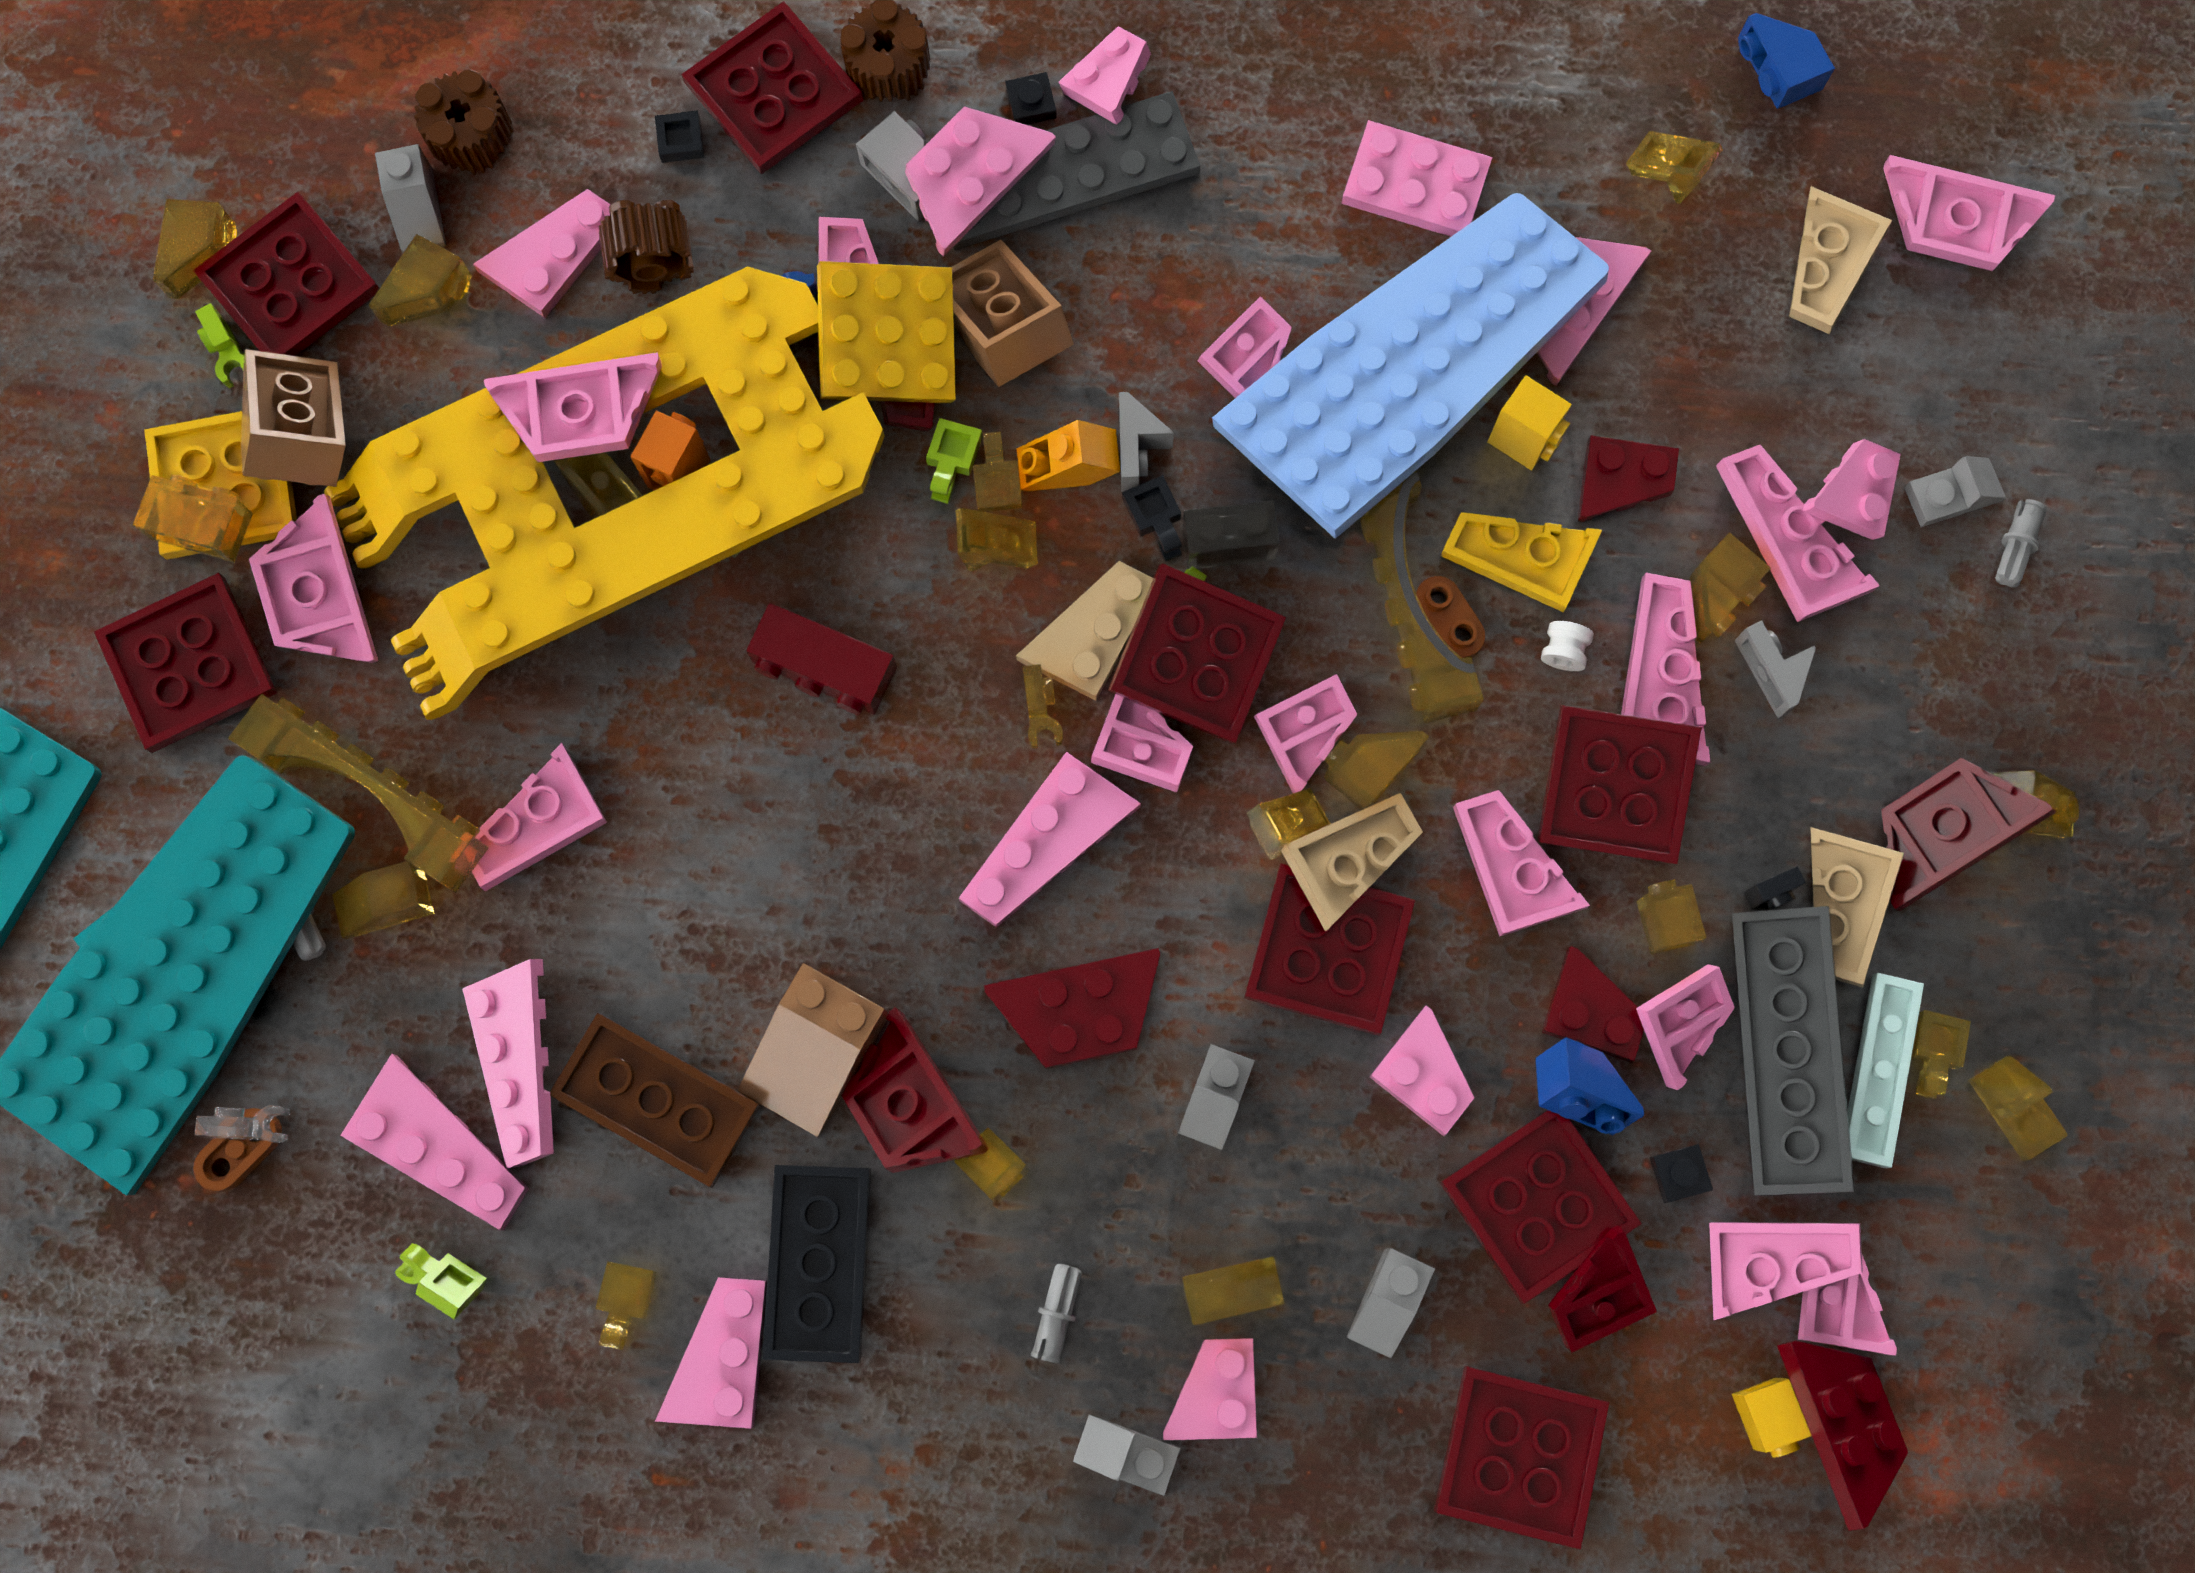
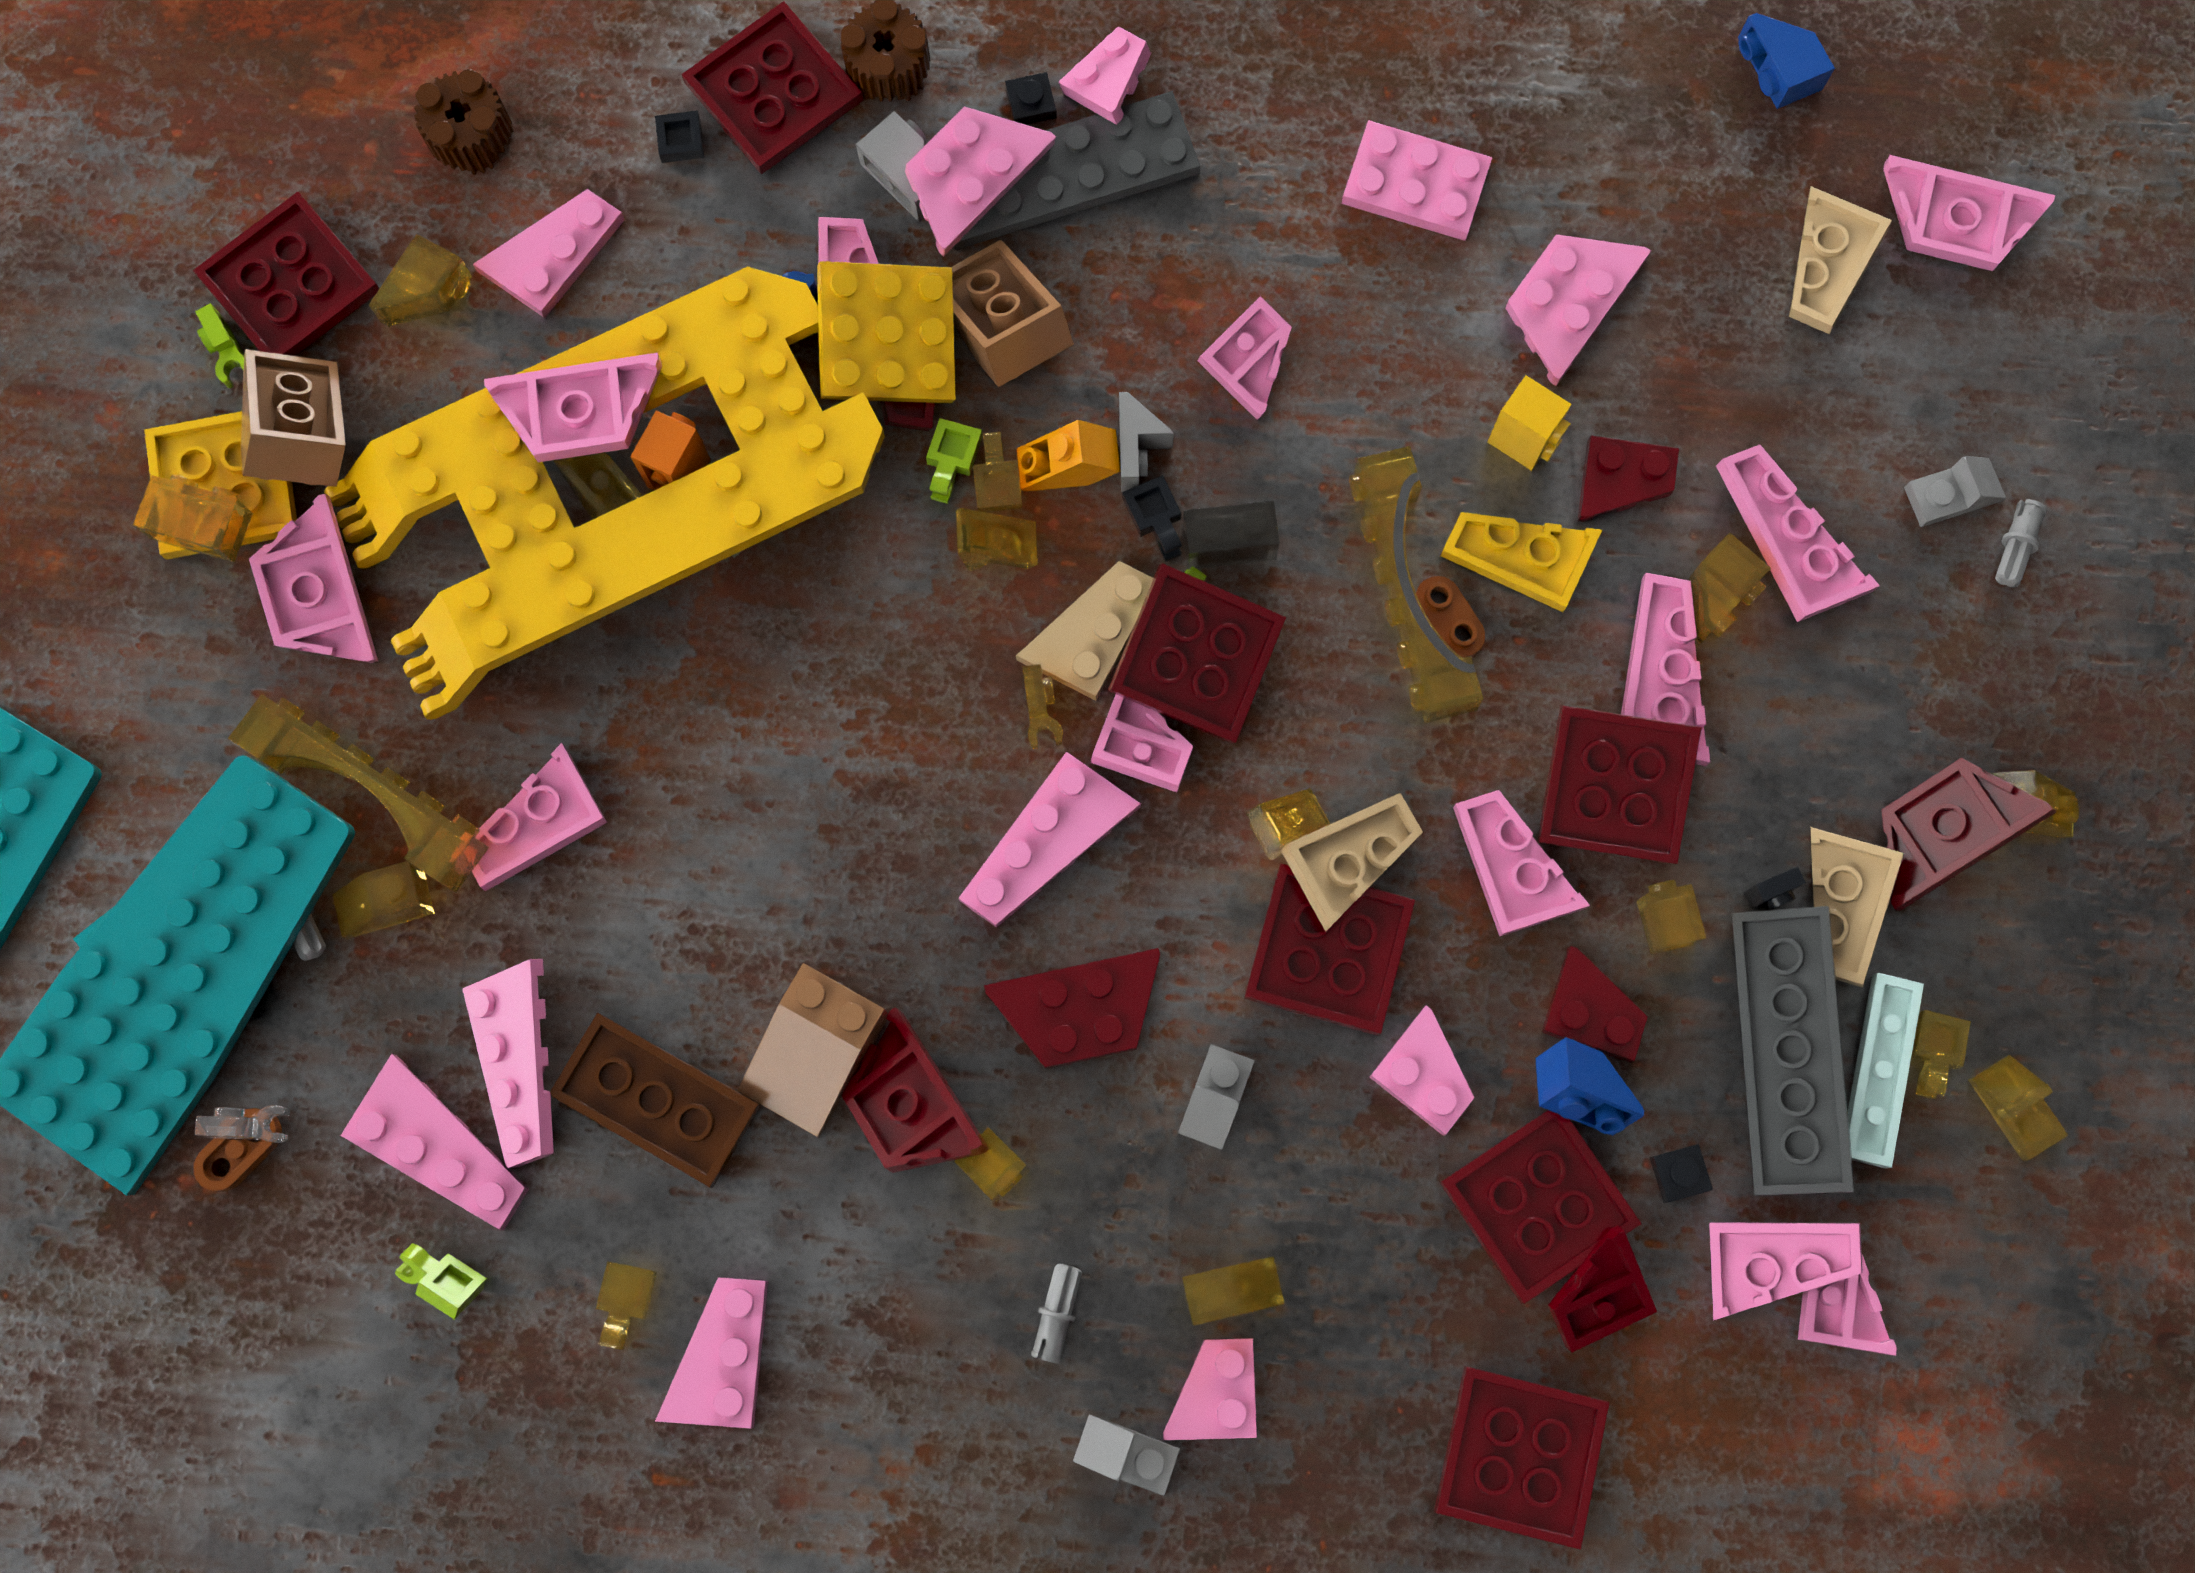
(184, 662): dark red plate -> none
(188, 238): clear yellow slope -> none
(410, 195): light grey slope -> none
(645, 245): reddish brown brick -> none
(817, 1264): black plate -> none
(821, 660): dark red brick -> none
(1306, 728): bright pink wing -> none
(1371, 764): clear yellow slope -> none
(1390, 1302): light grey slope -> none
(1411, 362): light blue wing -> none
(1567, 646): white wheel -> none
(1674, 160): clear yellow slope -> none
(1685, 1021): bright pink wing -> none
(1772, 1417): yellow brick -> none
(1778, 678): light grey slope -> none
(1848, 1425): dark red wing -> none
(1858, 490): bright pink wing -> none

